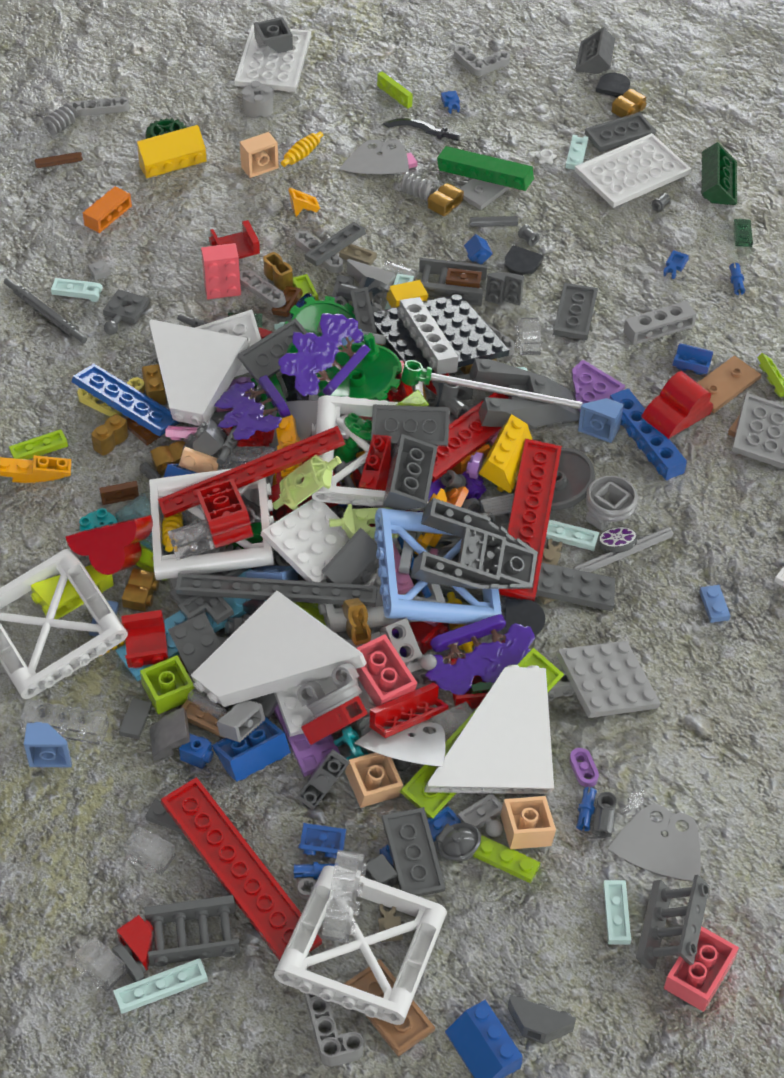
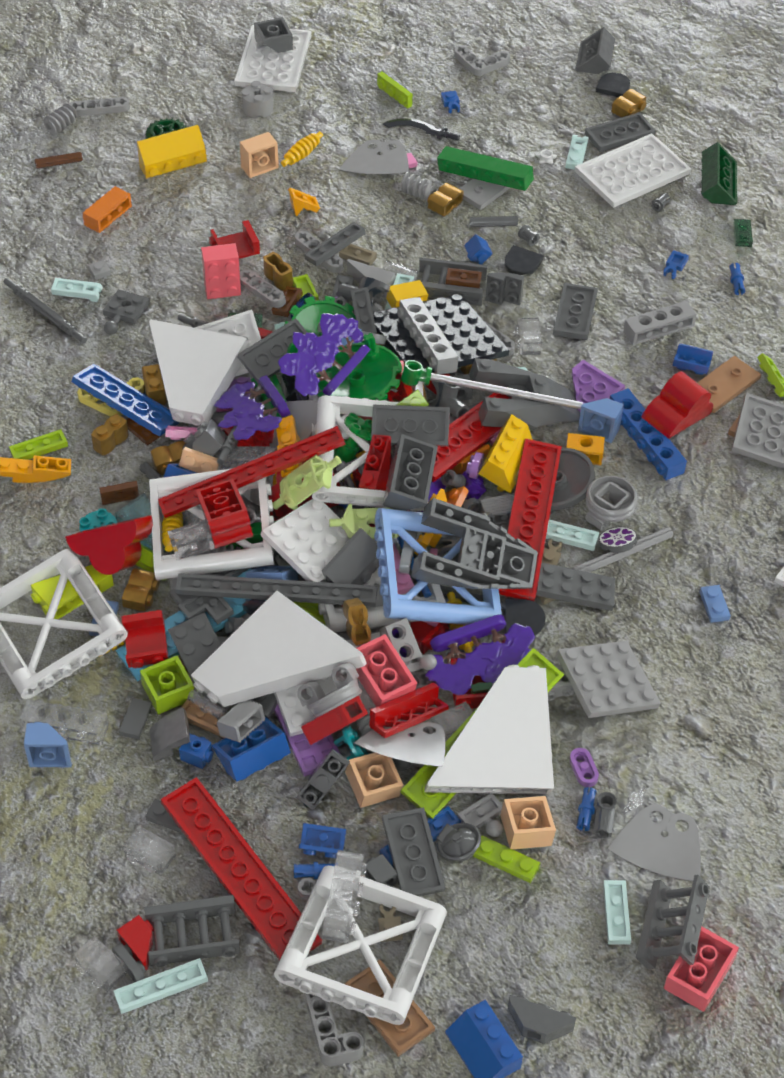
(589, 445): none -> light orange brick

